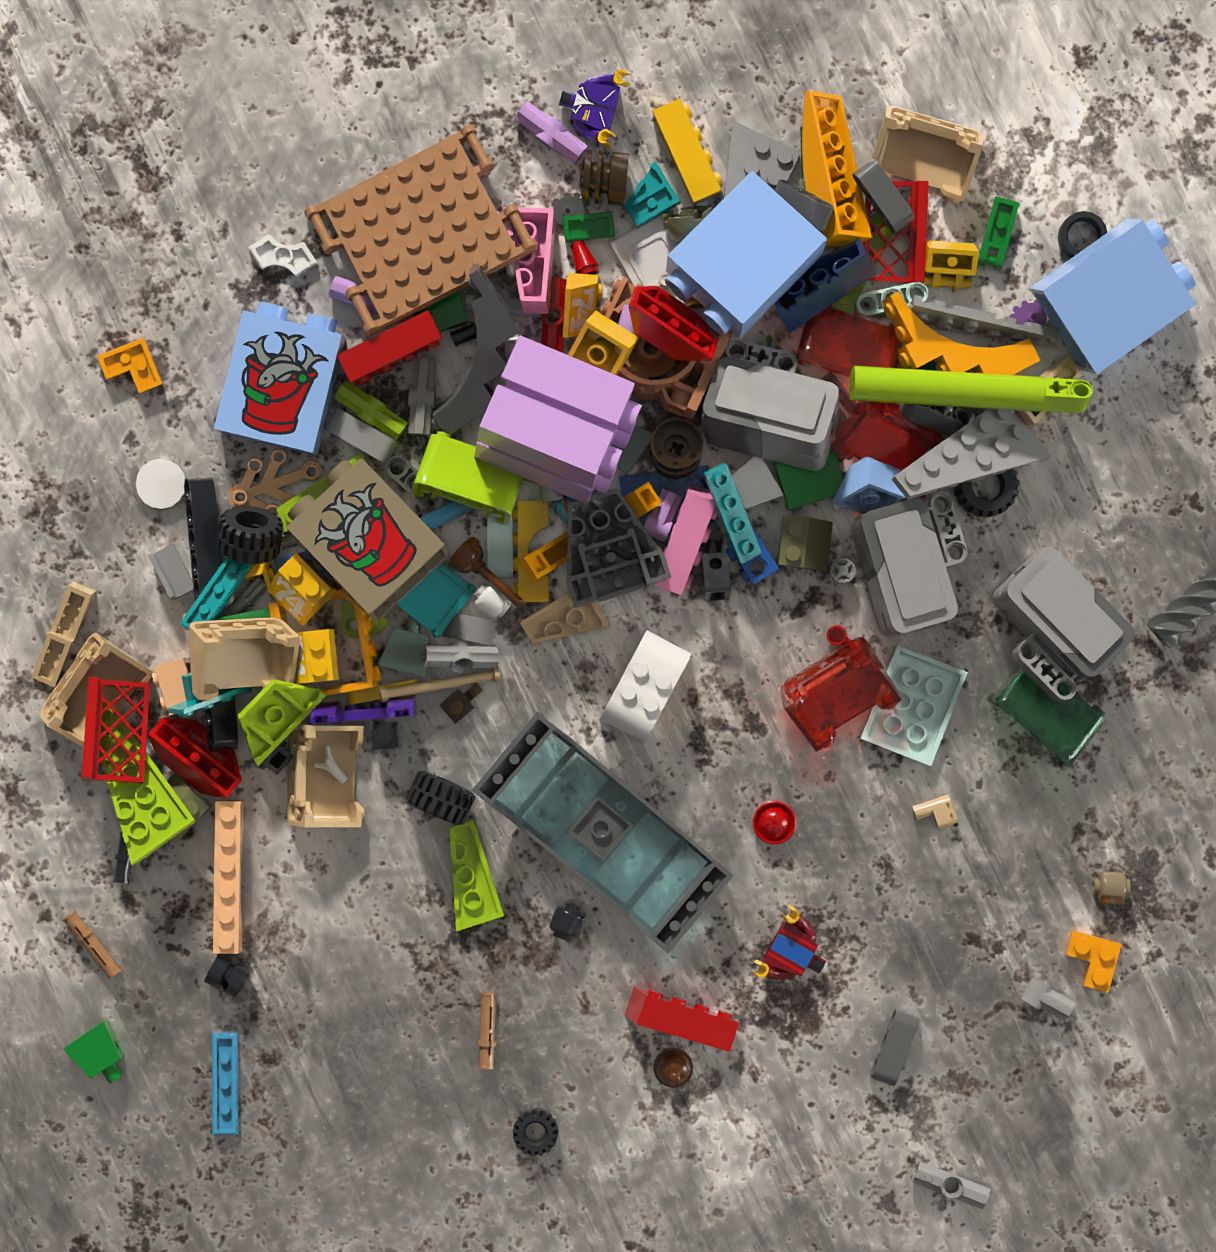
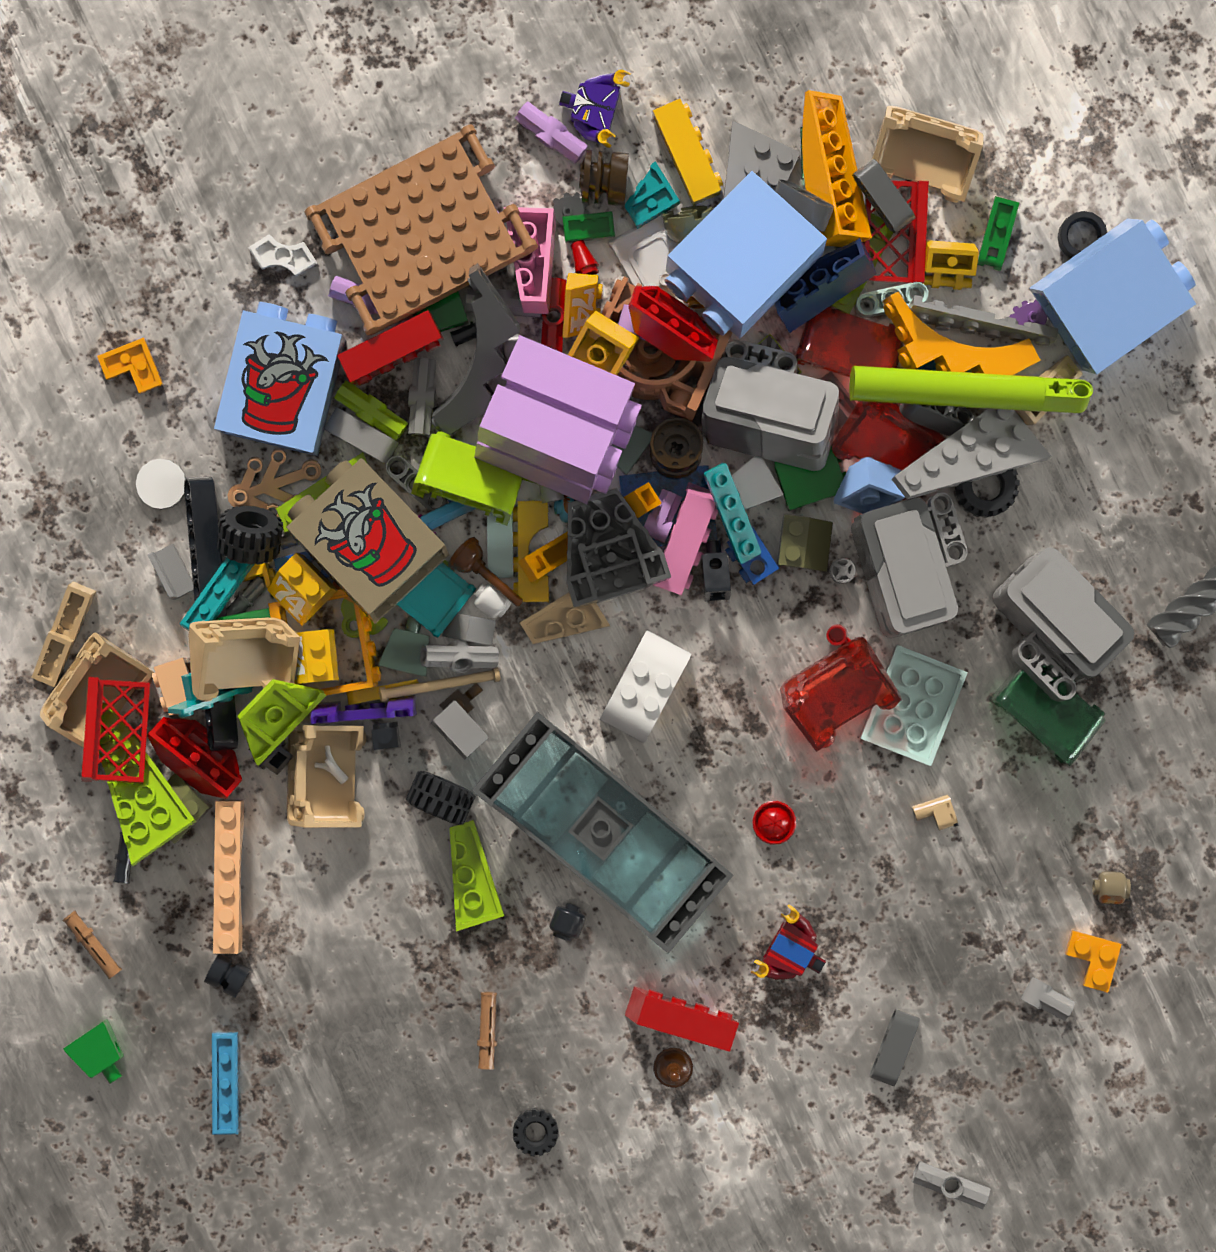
(459, 729): none -> light grey panel

